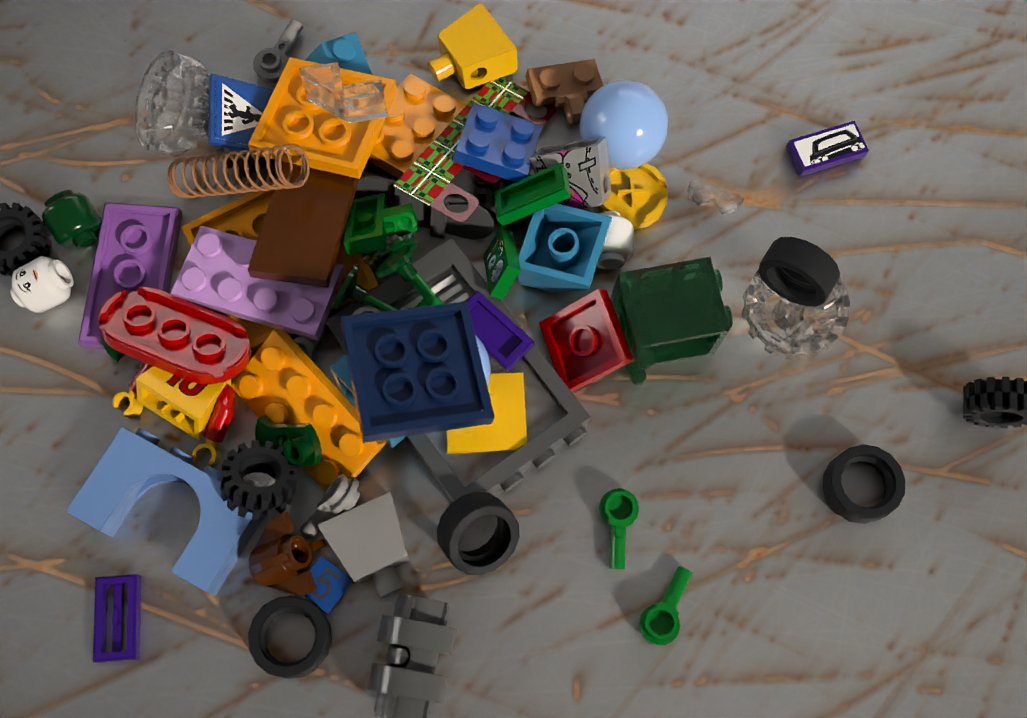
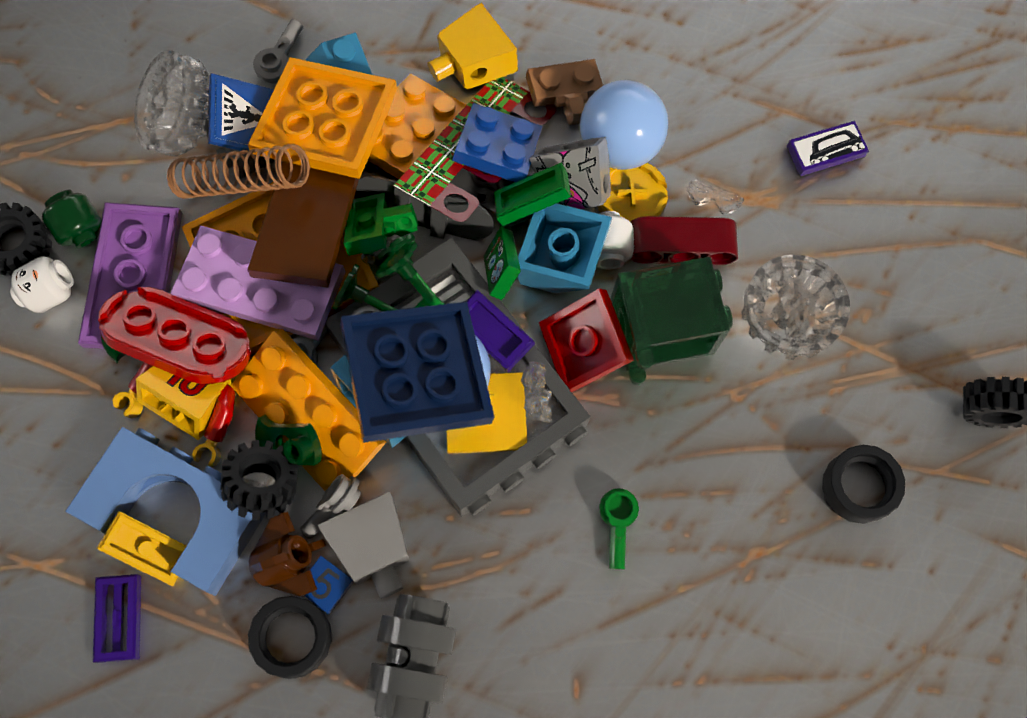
(142, 547): none -> yellow plate
(349, 102): clear slope -> none
(491, 554): black tyre -> none
(537, 399): none -> clear piece
(660, 621): green plate -> none
(684, 239): none -> dark red beam
(799, 271): black tyre -> none

